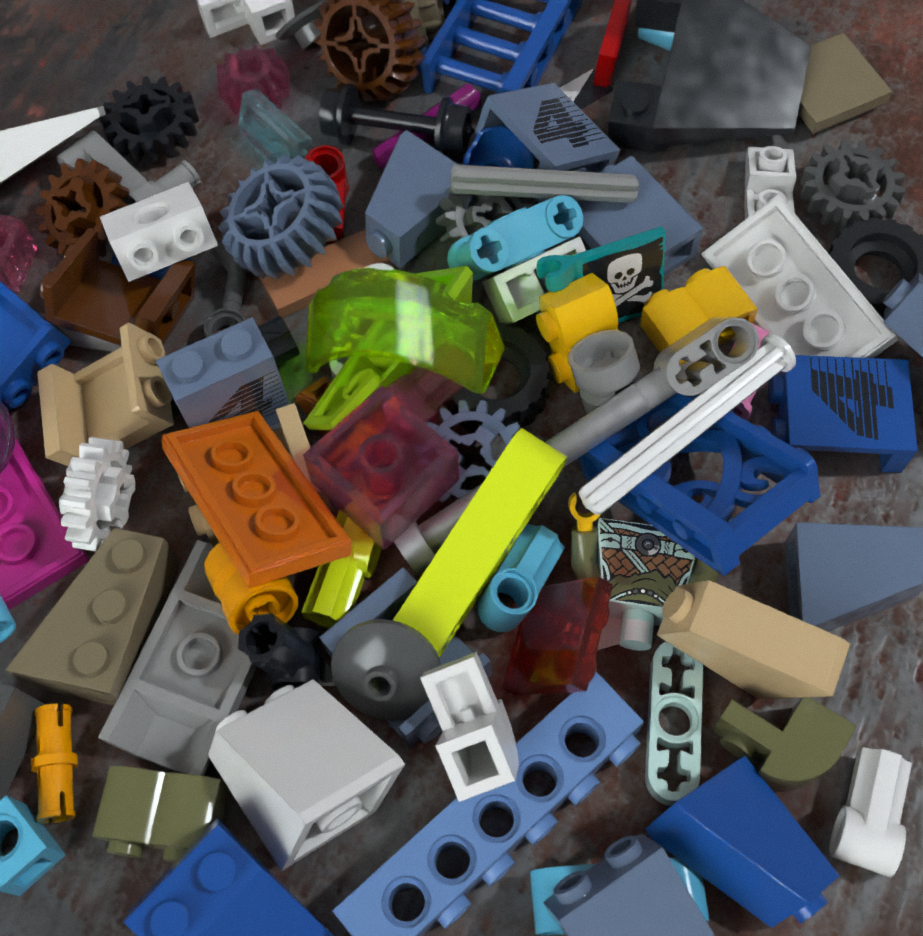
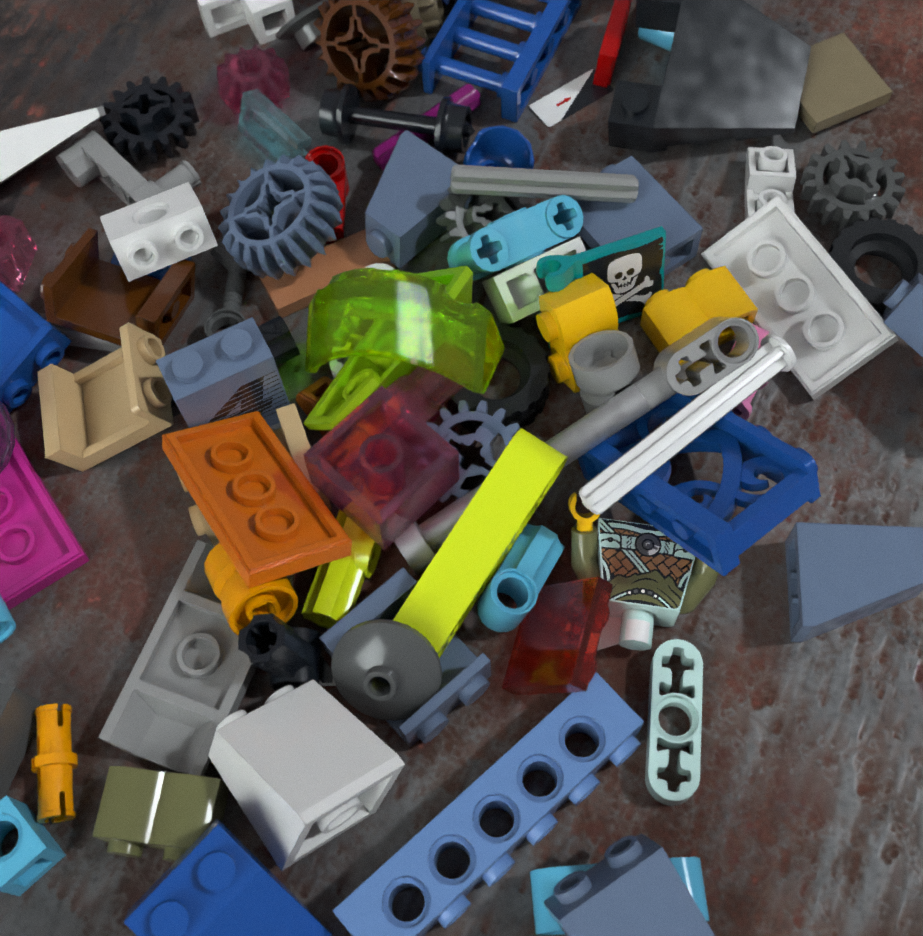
(86, 187): reddish brown gear -> none
(96, 493): white gear -> none
(100, 620): dark tan wedge -> none
(476, 730): white brick -> none
(550, 128): sand blue panel -> none
(747, 845): blue slope -> none
(752, 643): tan slope -> none
(795, 754): olive brick -> none
(847, 407): blue panel -> none
(869, 825): white piece -> none

